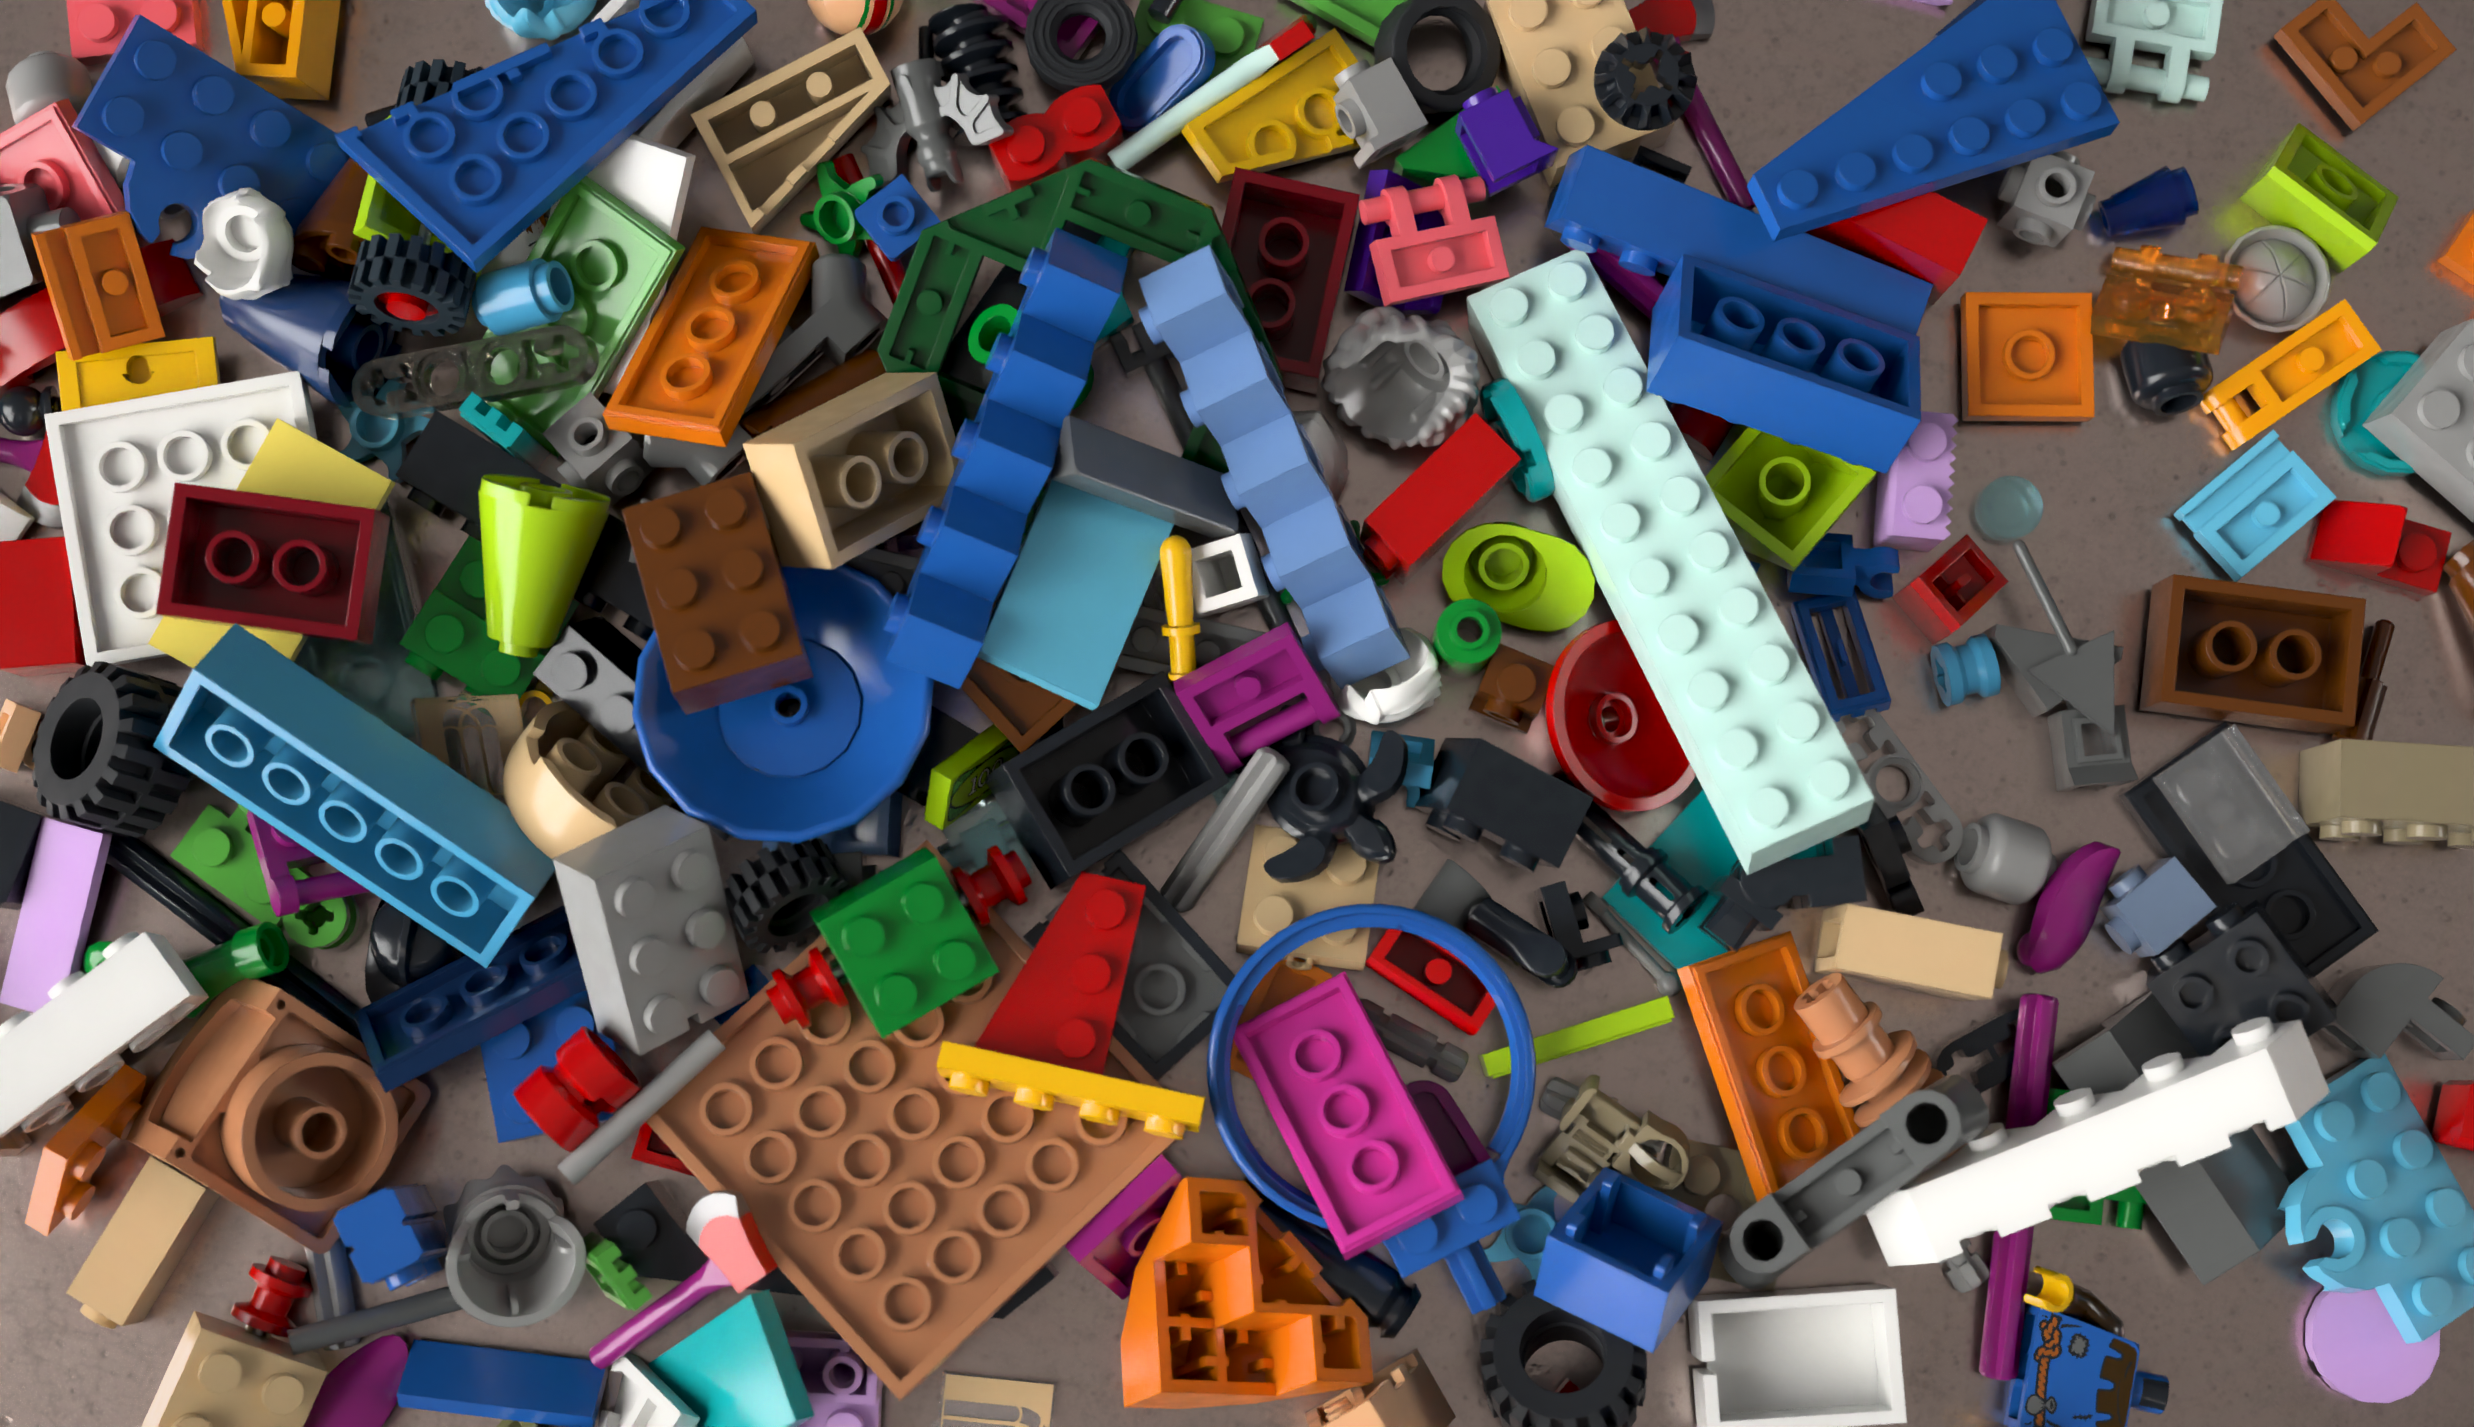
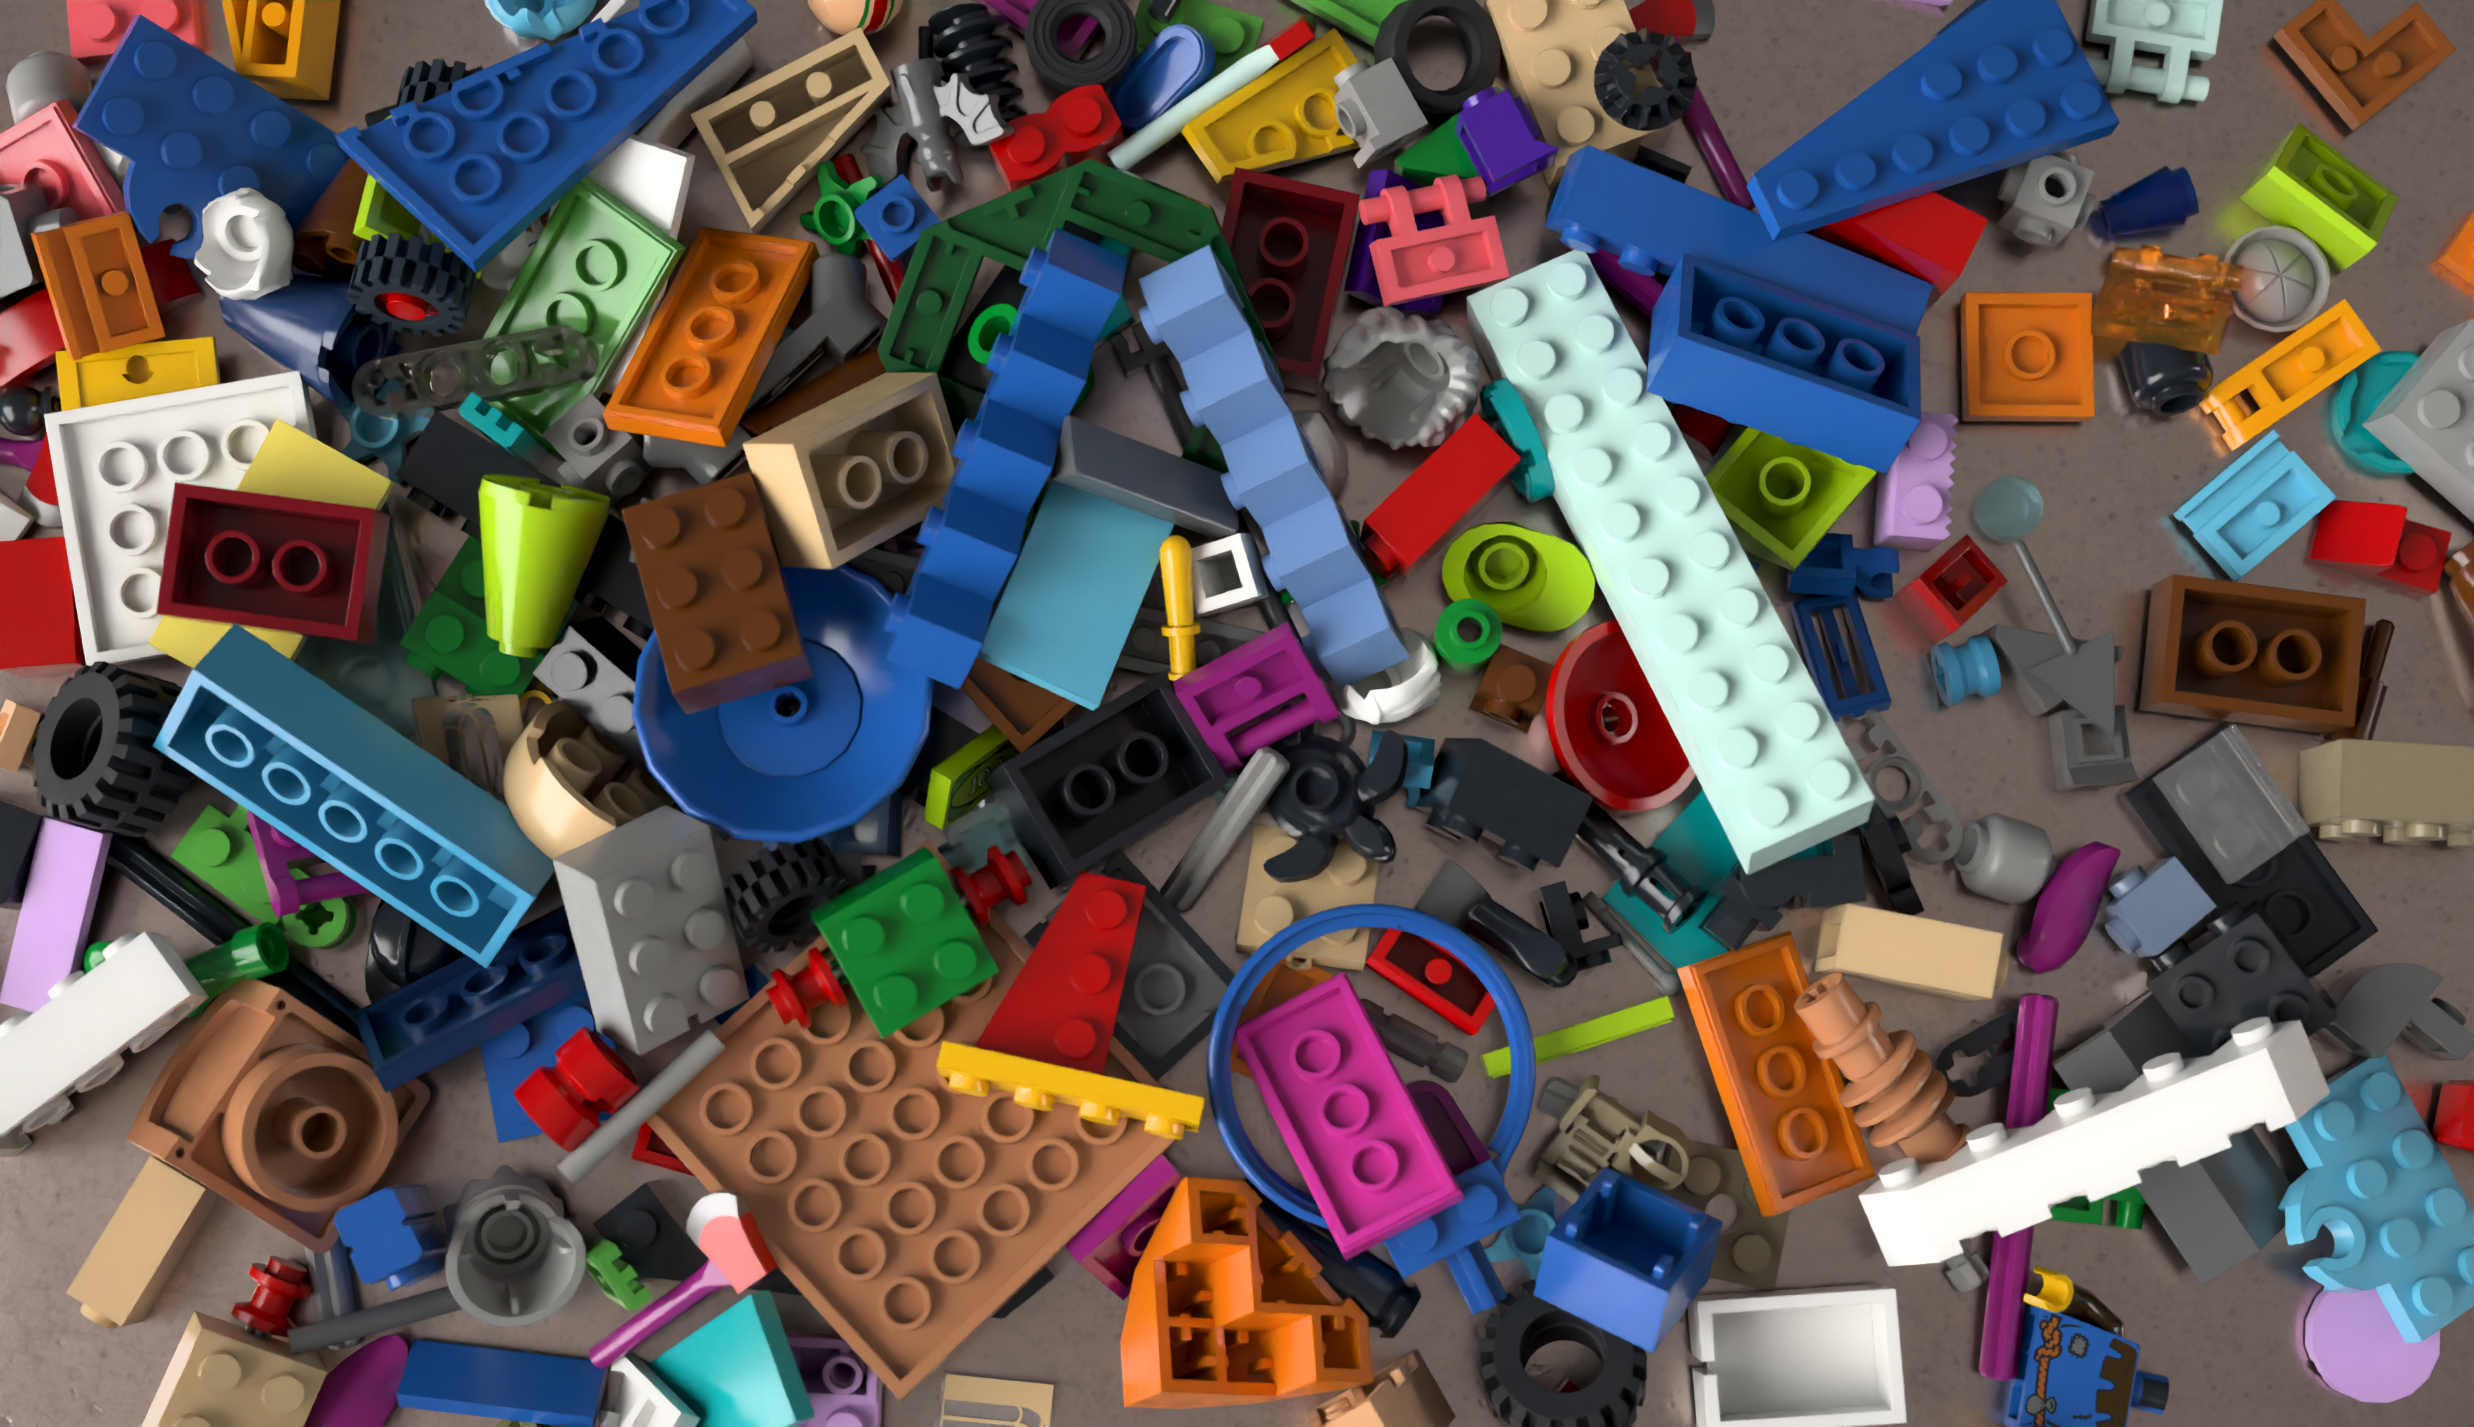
(78, 1148): orange plate -> none
(522, 296): dark azure brick -> none
(1852, 1180): dark grey plate -> none

